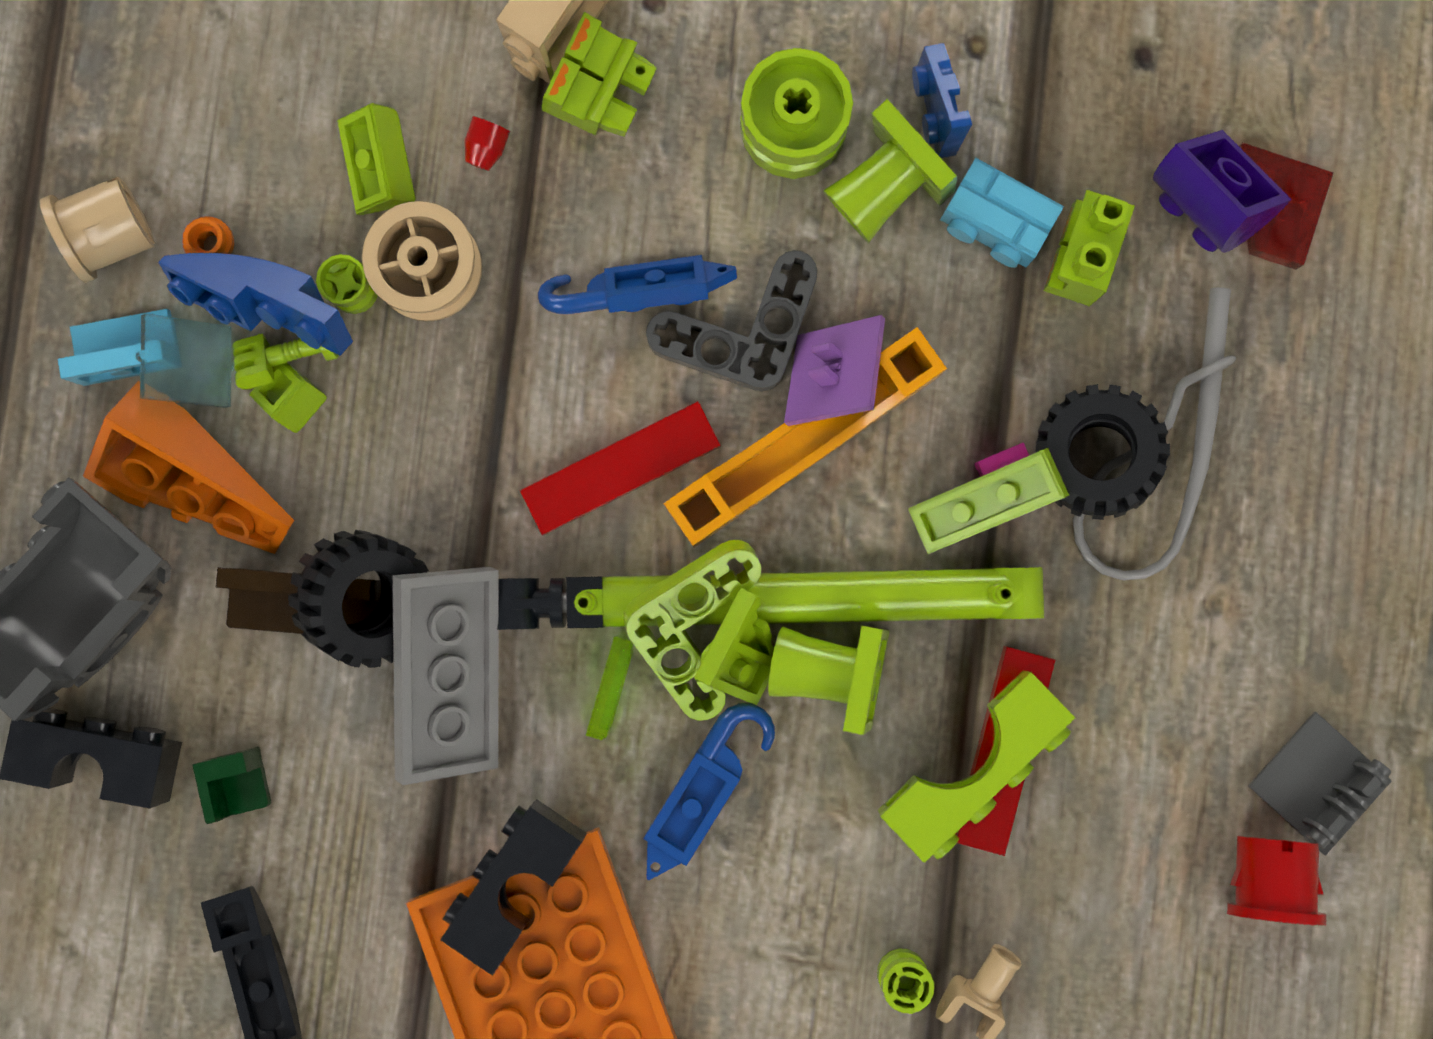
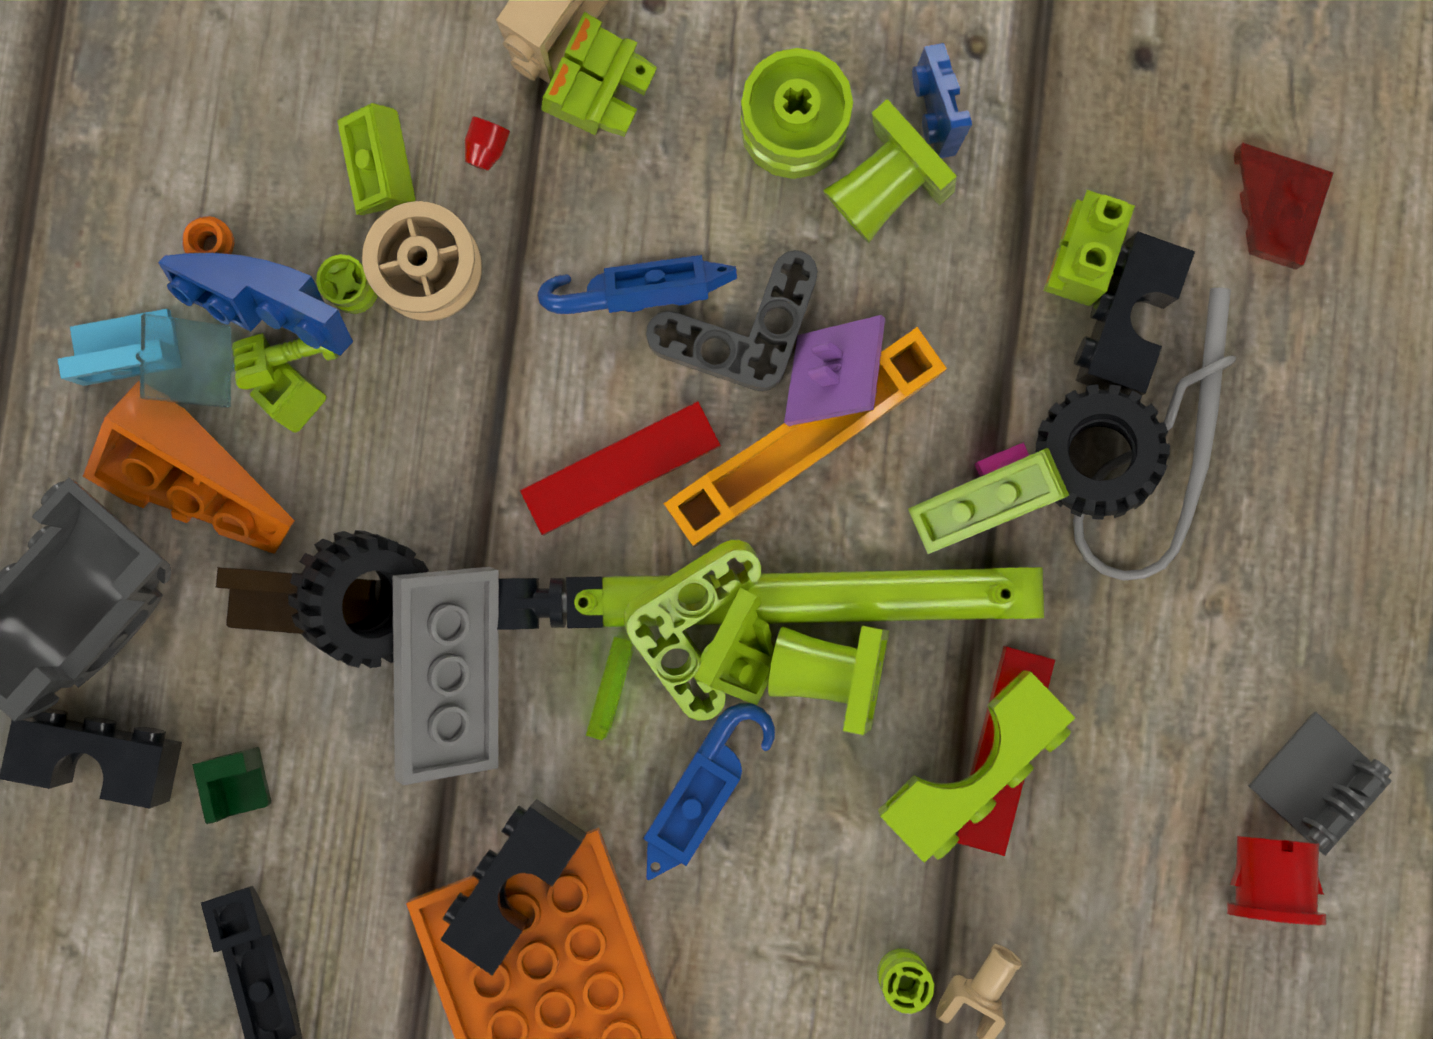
(97, 227): tan piece -> none
(1000, 215): medium azure brick -> none
(1144, 273): none -> black arch
(1218, 190): dark purple brick -> none

